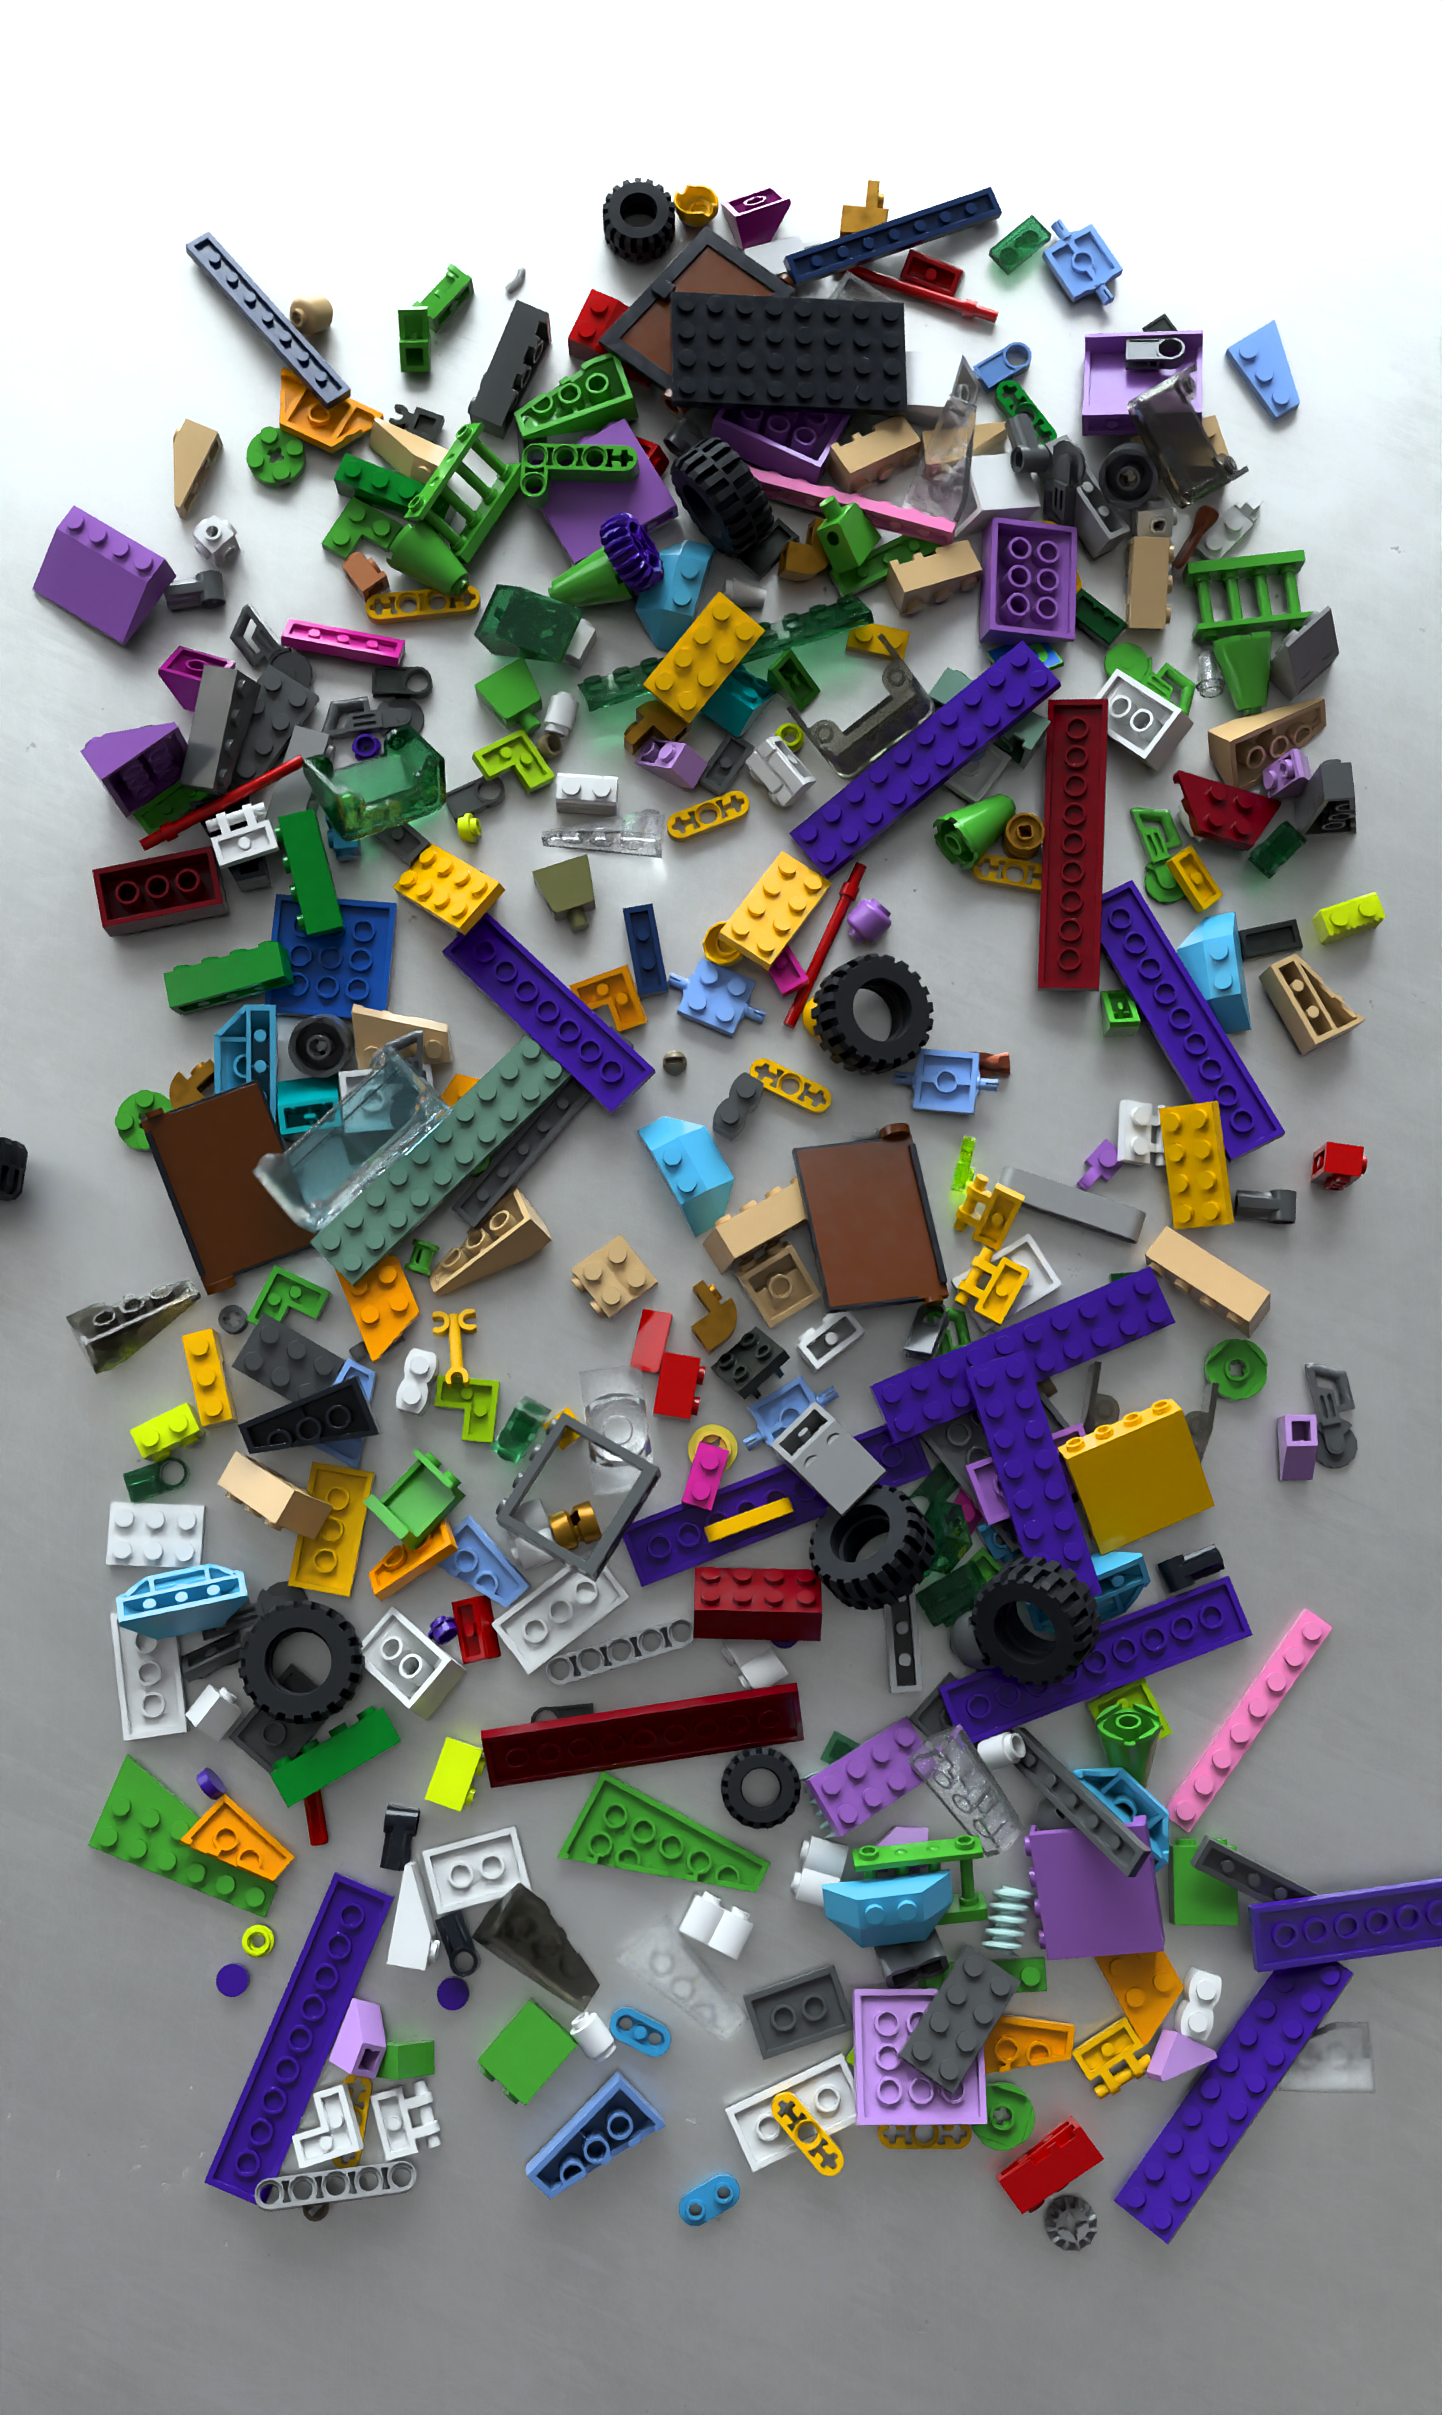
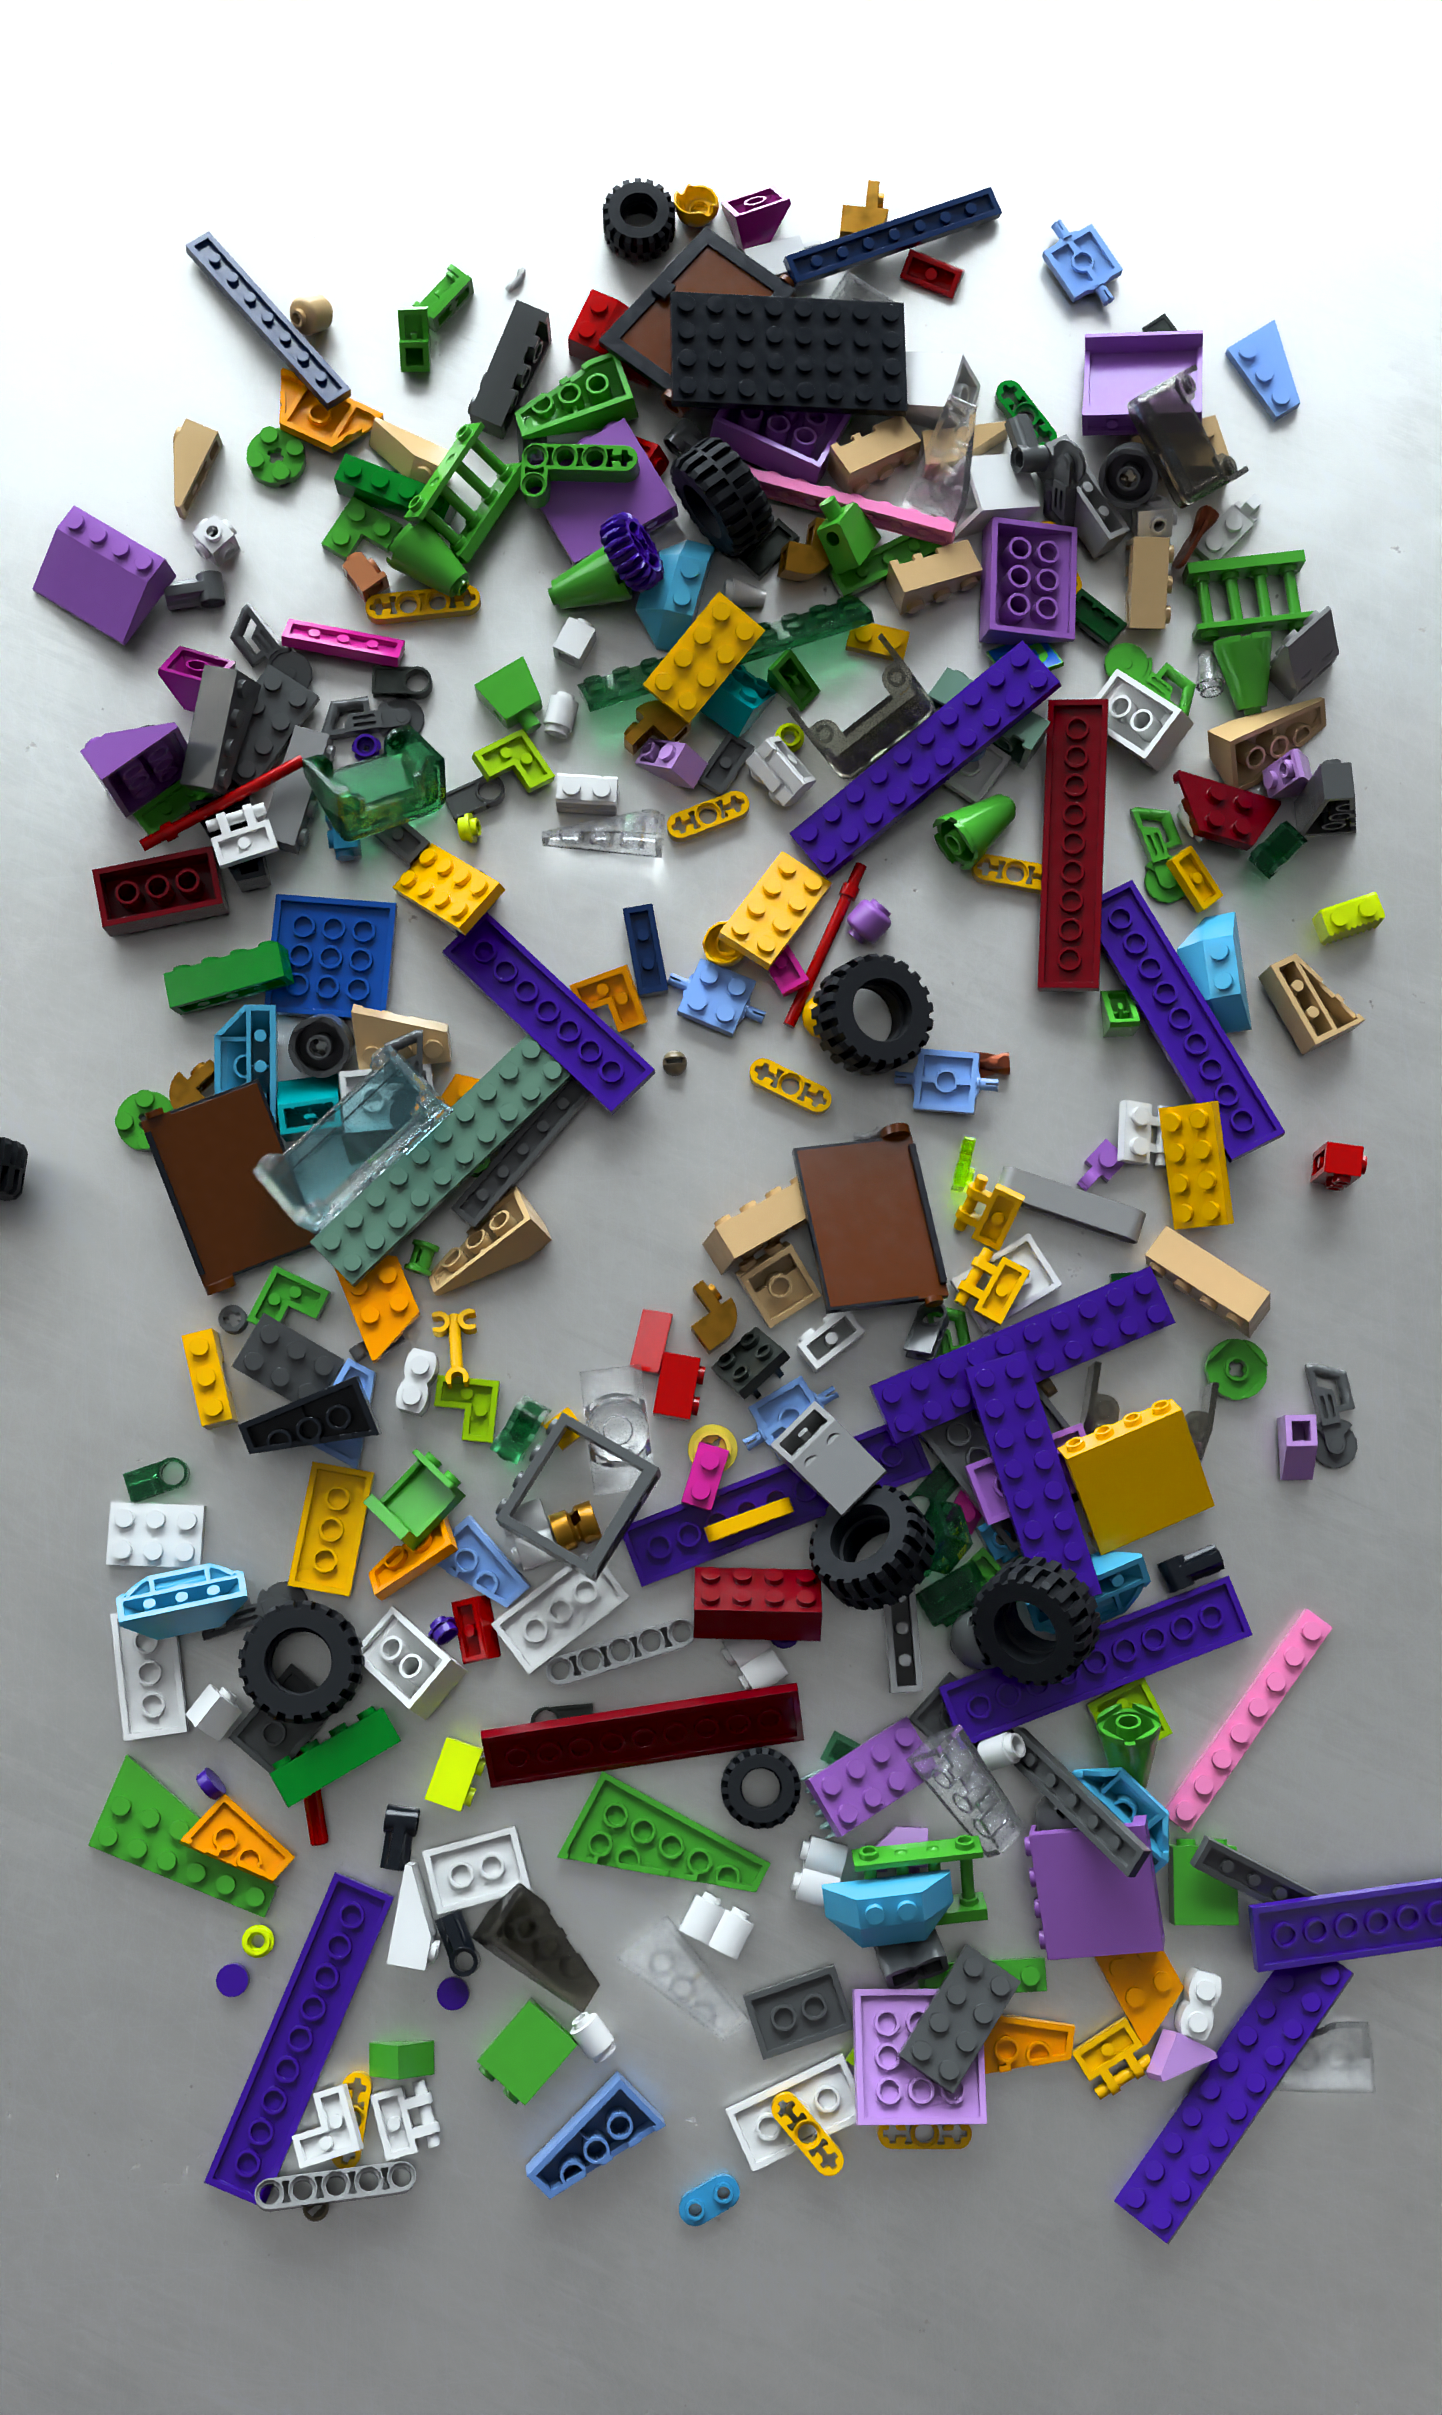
(119, 1330): clear smoke wedge -> none
(167, 1432): neon yellow brick -> none
(212, 1656): dark grey plate -> none
(273, 1496): tan wedge -> none
(311, 874): green brick -> none
(360, 2040): lavender slope -> none
(421, 423): pearl dark grey plate -> none
(527, 625): clear green slope -> none
(549, 740): dark tan hinge -> none
(567, 890): olive torso -> none
(613, 1278): tan plate -> none
(638, 2034): dark azure plate -> none
(690, 1169): medium azure wedge -> none
(742, 1100): dark grey brick -> none
(968, 308): red bar -> none
(997, 368): medium blue piece -> none
(1007, 1920): light aqua piece -> none
(1011, 2132): bright green plate -> none
(1020, 244): clear green plate -> none
(1023, 836): pearl gold wheel -> none
(1049, 2166): red wedge -> none
(1058, 2215): light grey gear -> none
(1146, 353): dark grey piece -> none
(1270, 940): pearl dark grey tile -> none
(1275, 1206): dark grey piece -> none

